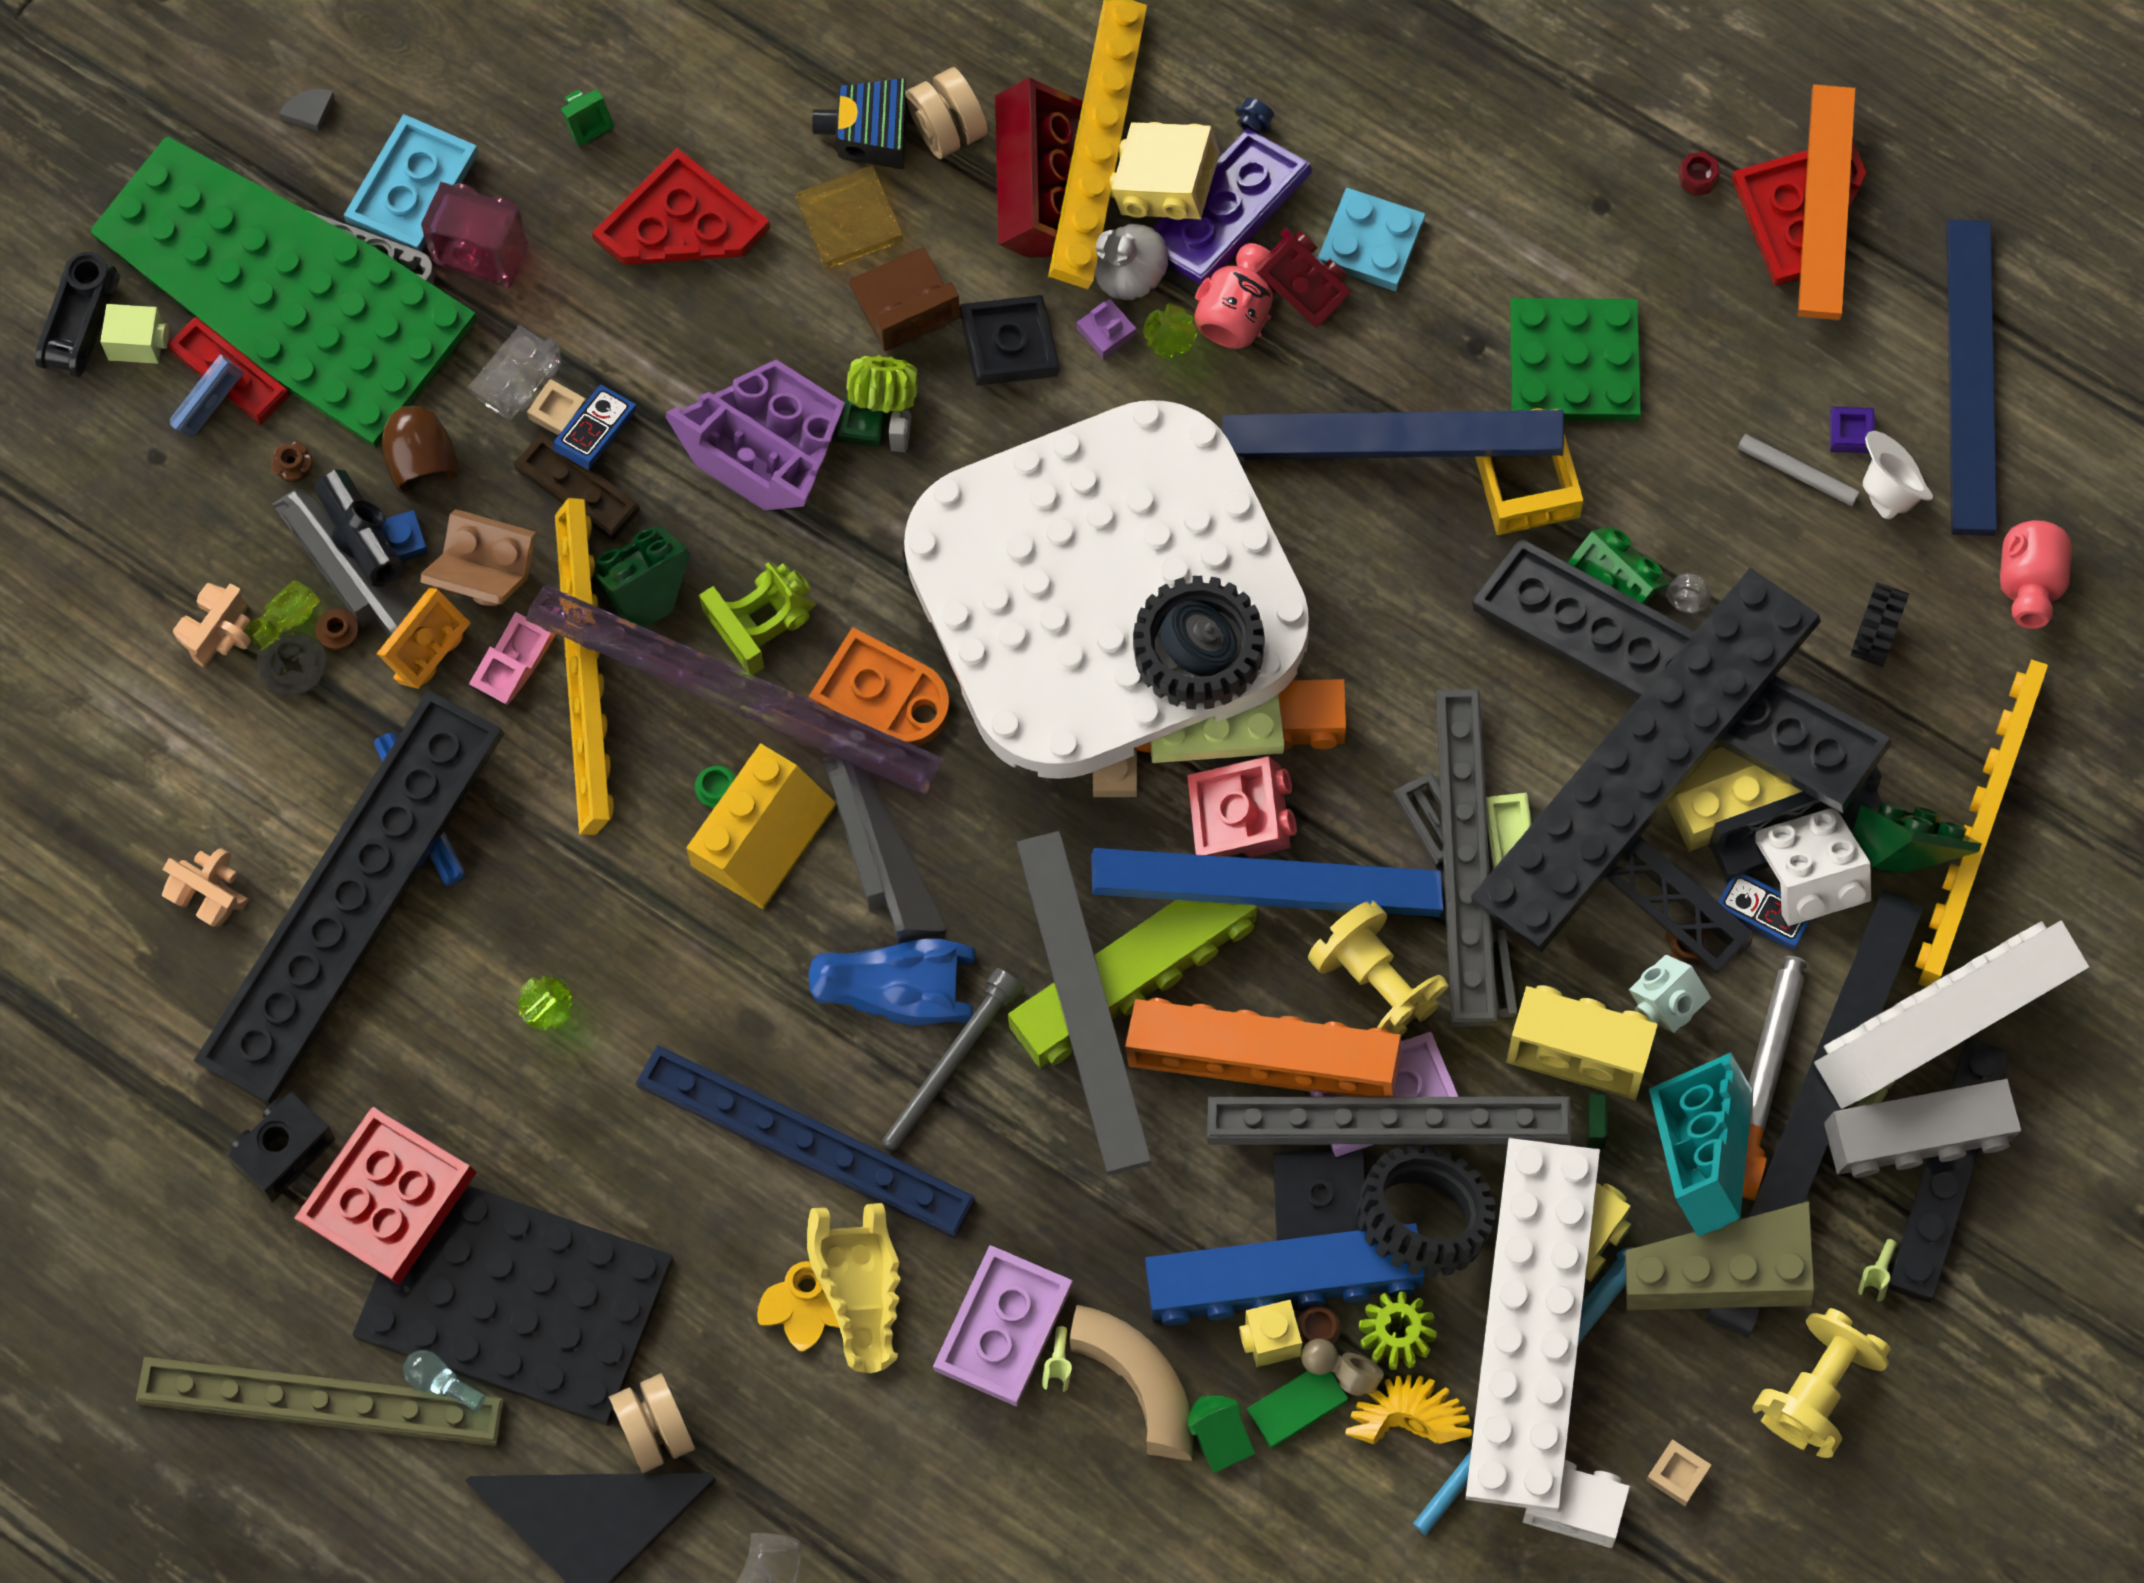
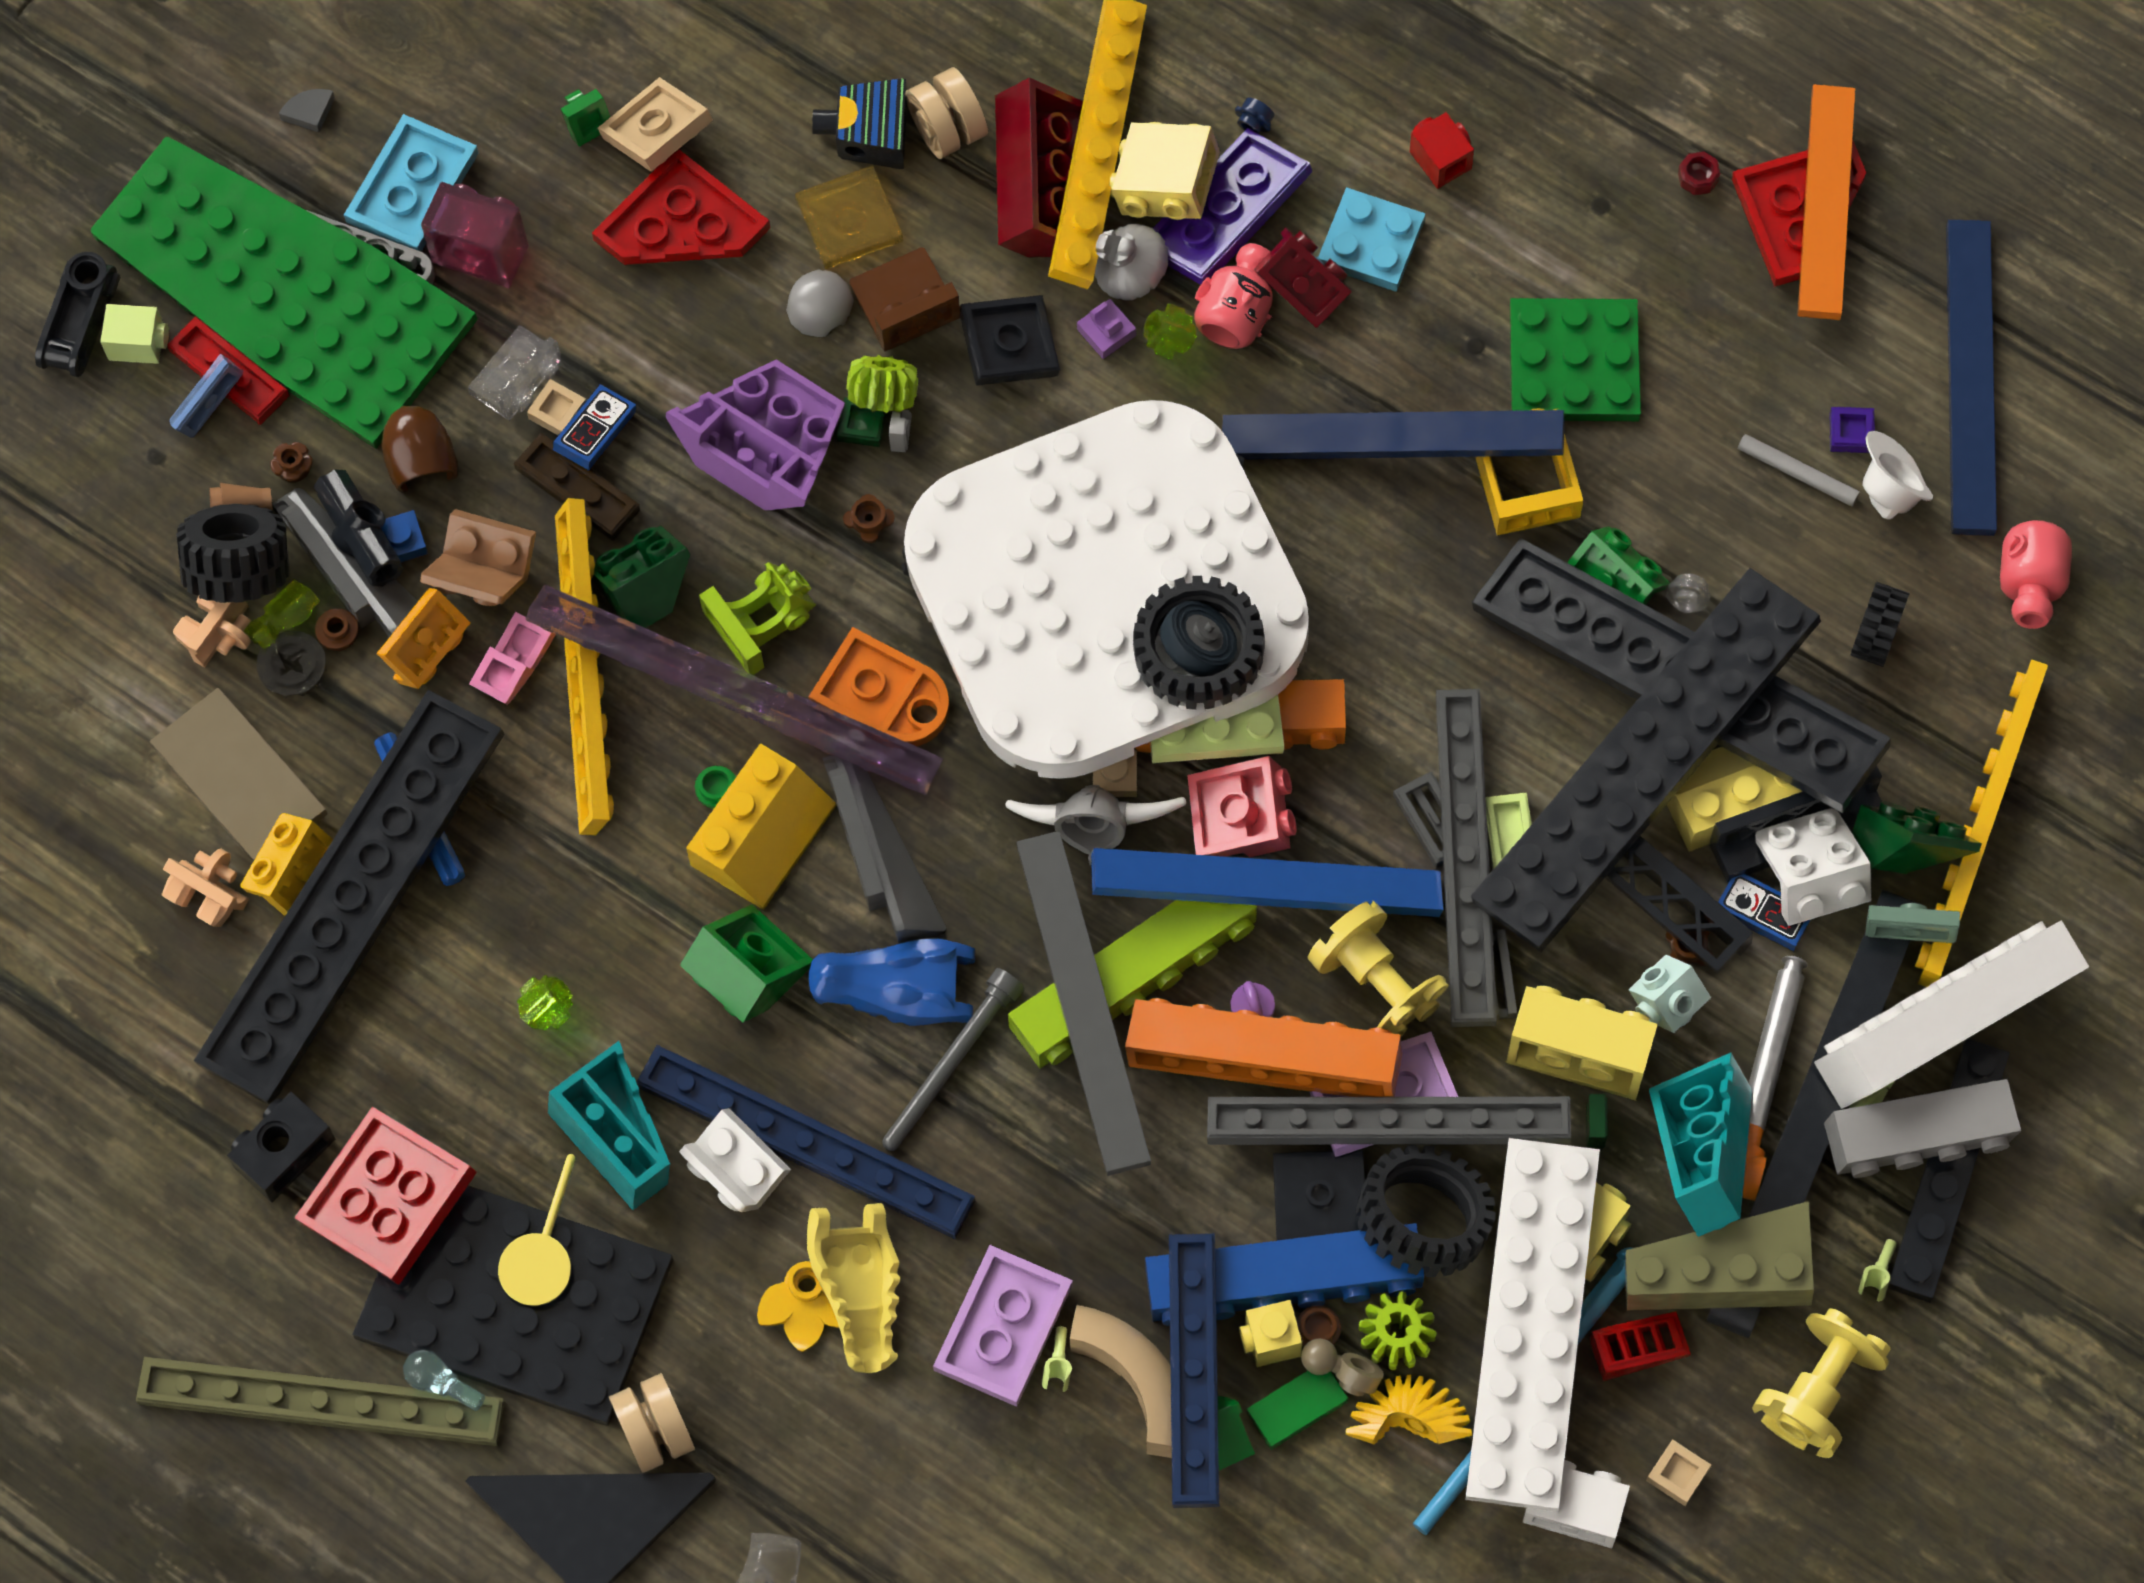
(233, 553): none -> black tyre
(234, 771): none -> dark tan tile
(239, 494): none -> medium nougat cone
(286, 861): none -> yellow bracket
(535, 1265): none -> light yellow piece
(611, 1127): none -> teal wedge
(655, 124): none -> tan plate
(735, 1162): none -> white bracket
(745, 962): none -> green slope
(819, 303): none -> light grey hair
(868, 506): none -> reddish brown plate
(1094, 817): none -> light grey helmet
(1194, 1371): none -> dark blue tile
(1253, 998): none -> medium lavender tile
(1441, 149): none -> red brick
(1610, 1369): none -> red slope
(1912, 922): none -> sand green plate

